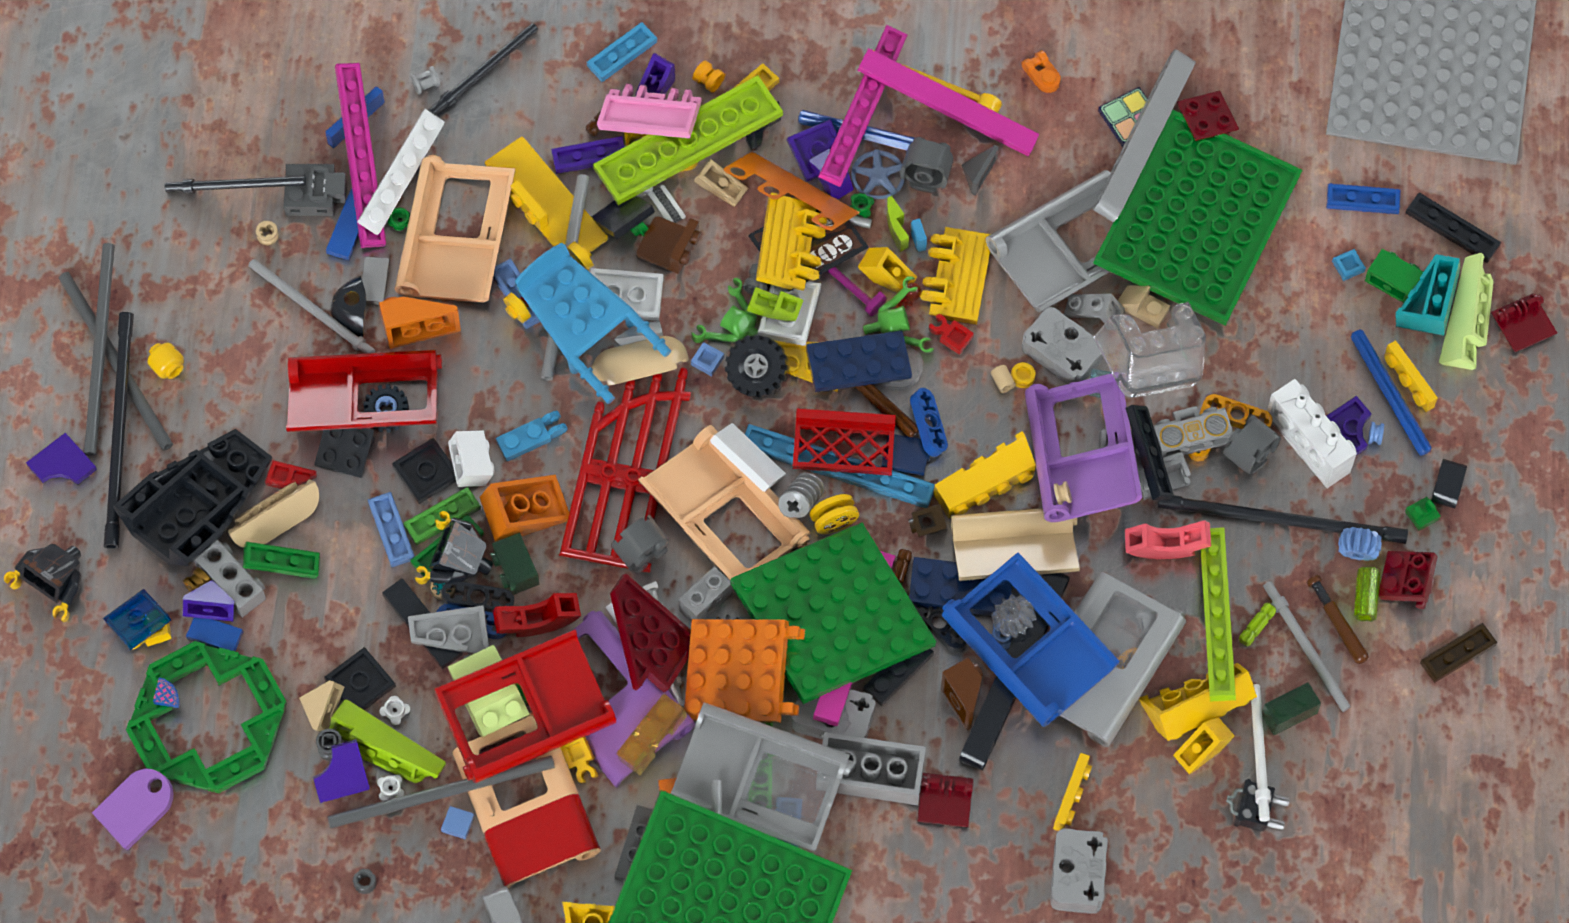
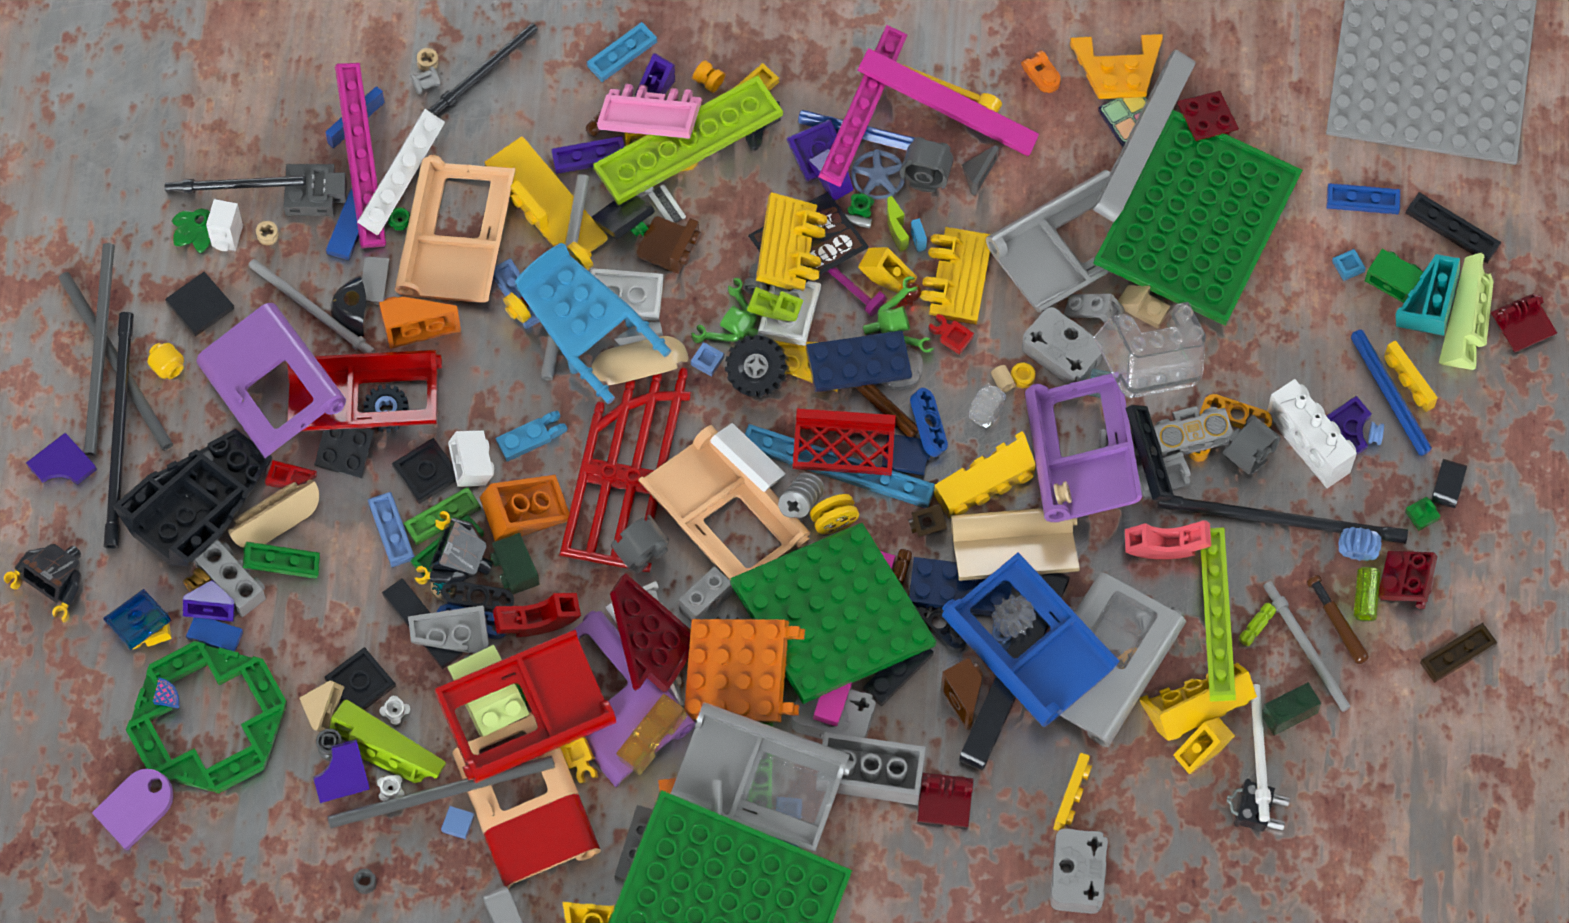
(190, 231): none -> green plate
(199, 303): none -> black tile
(224, 225): none -> white brick
(249, 354): none -> medium lavender piece
(428, 53): none -> tan bush
(721, 183): tan slope -> none
(789, 183): orange piece -> none
(987, 405): none -> clear gear
(1122, 74): none -> light orange wing

